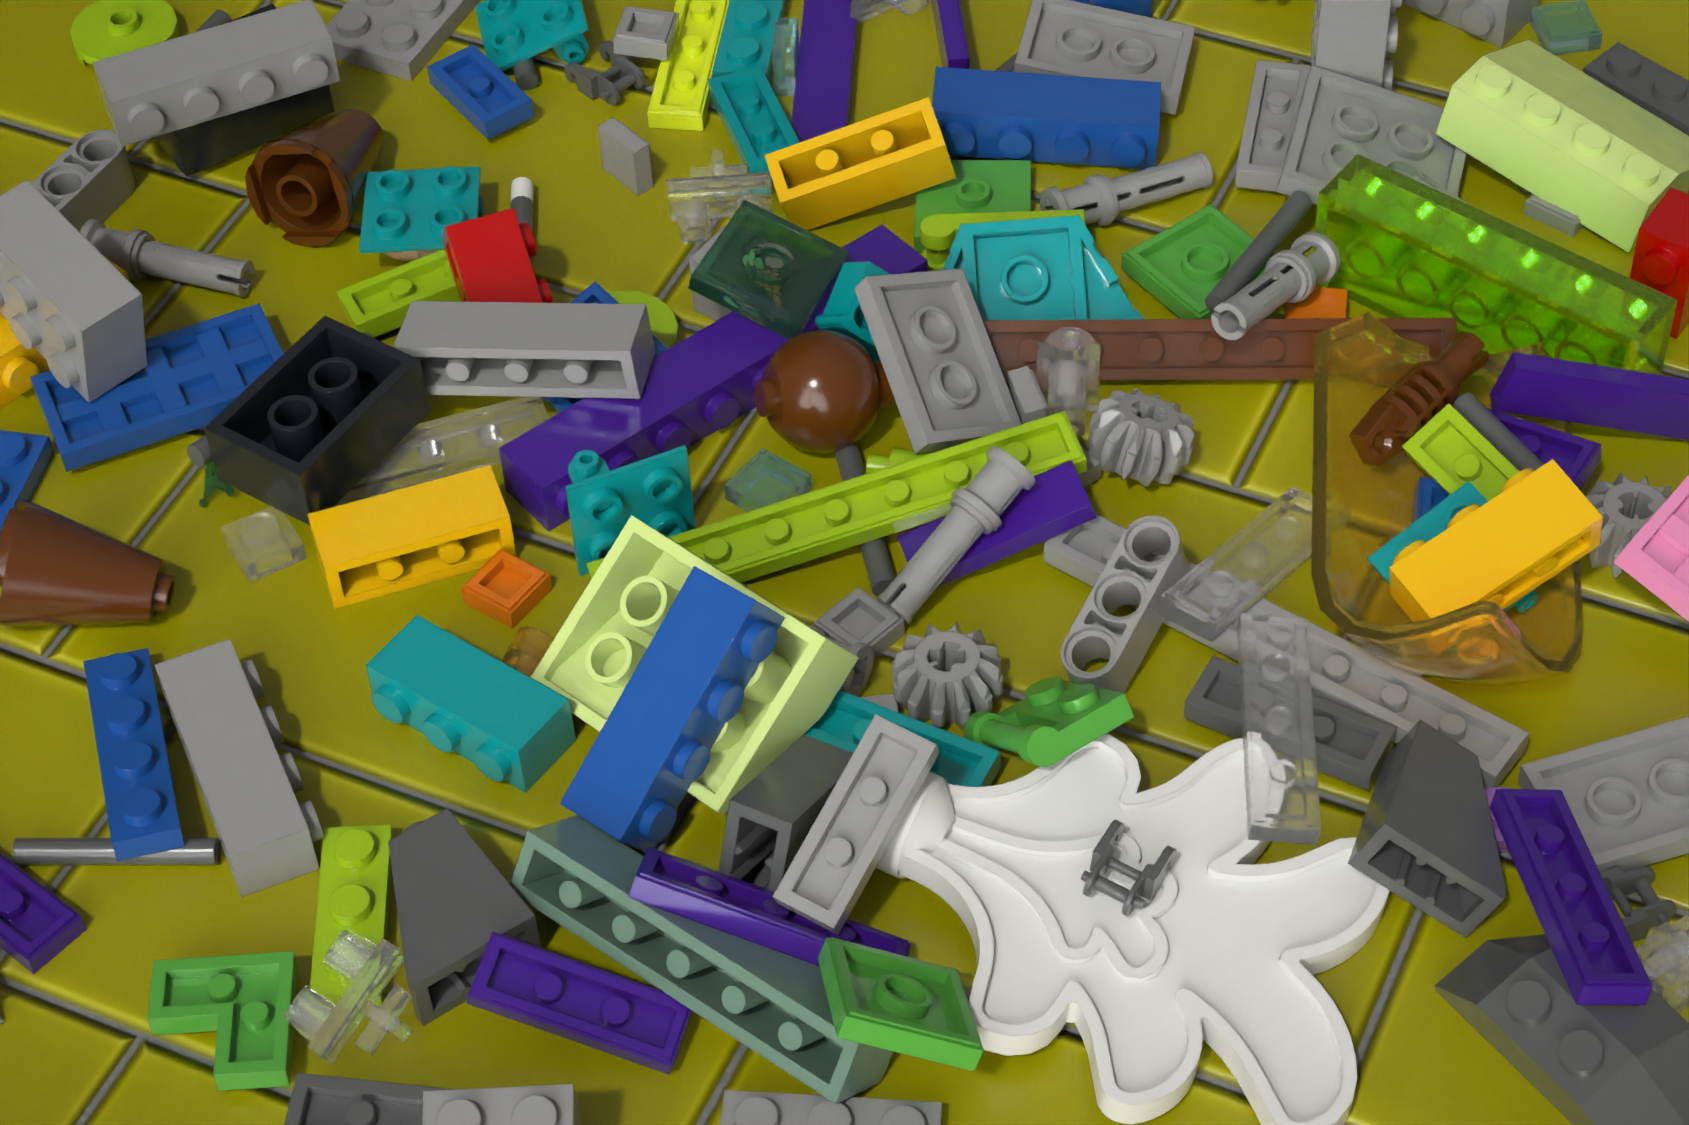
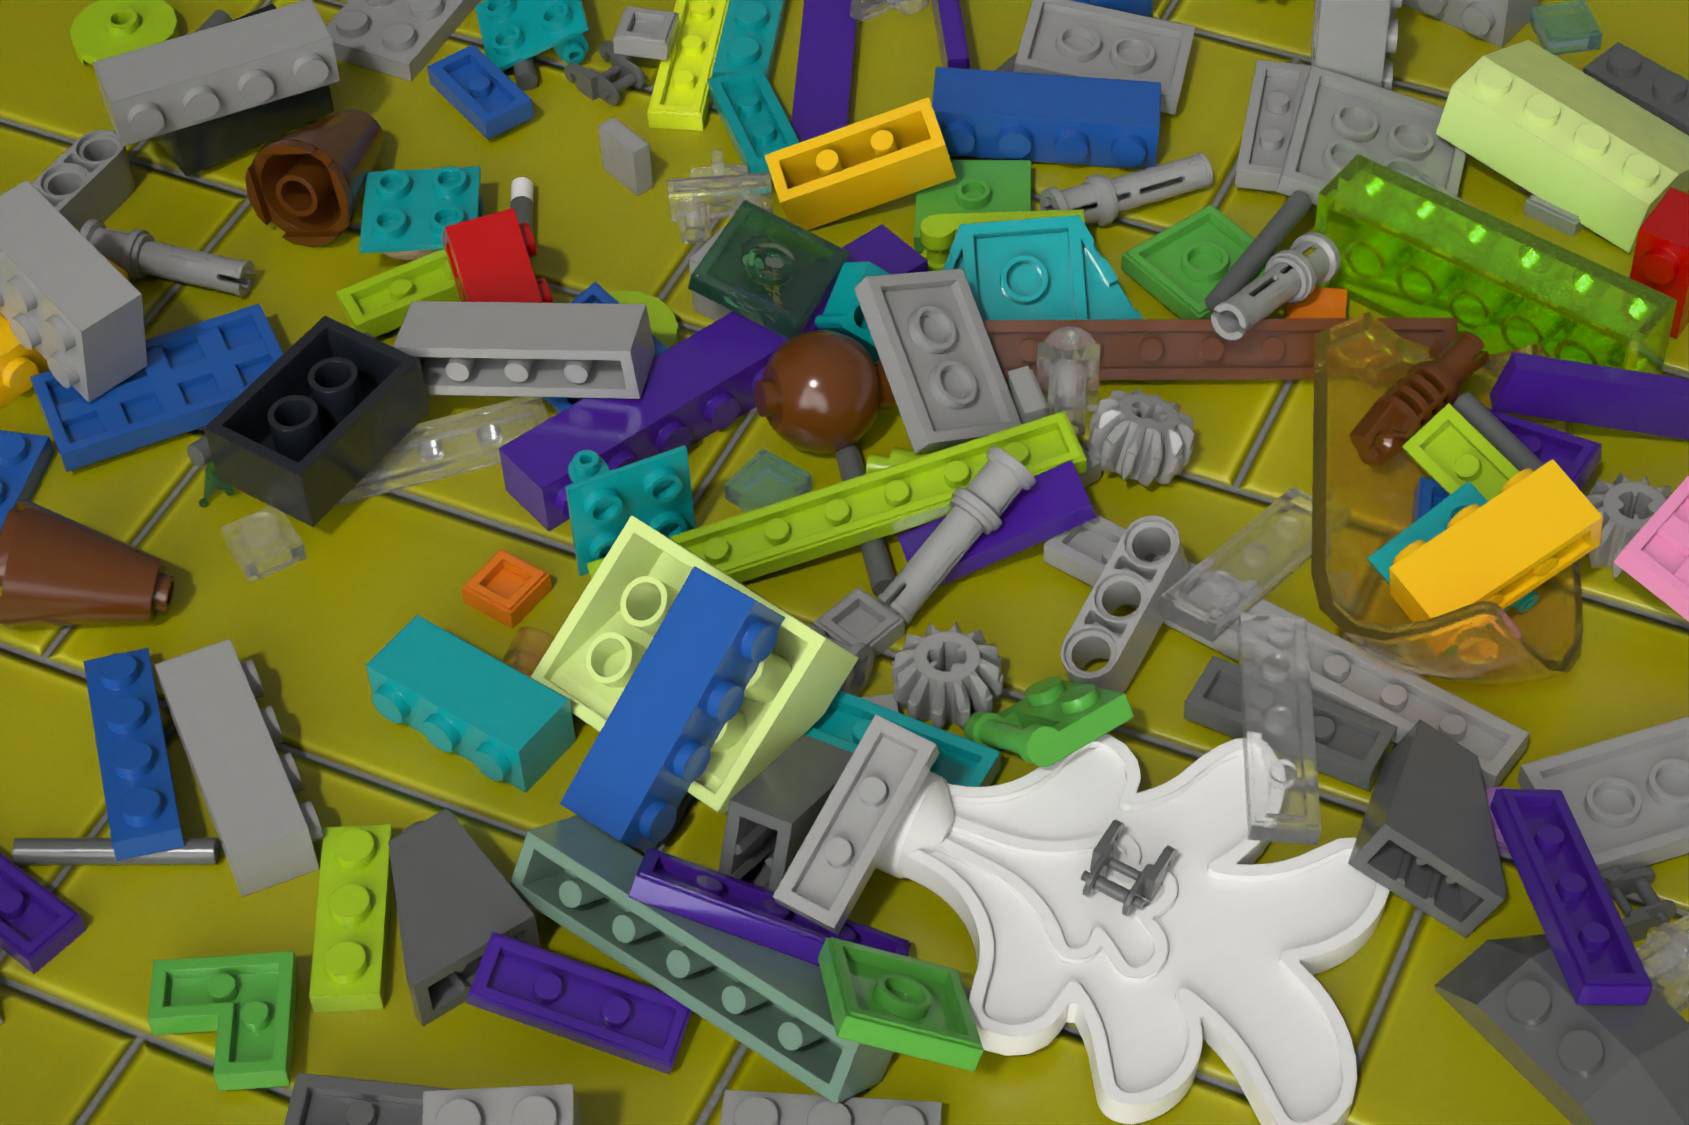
(332, 1025): clear hips -> none
(411, 536): yellow brick -> none
(785, 55): clear light blue tile -> none

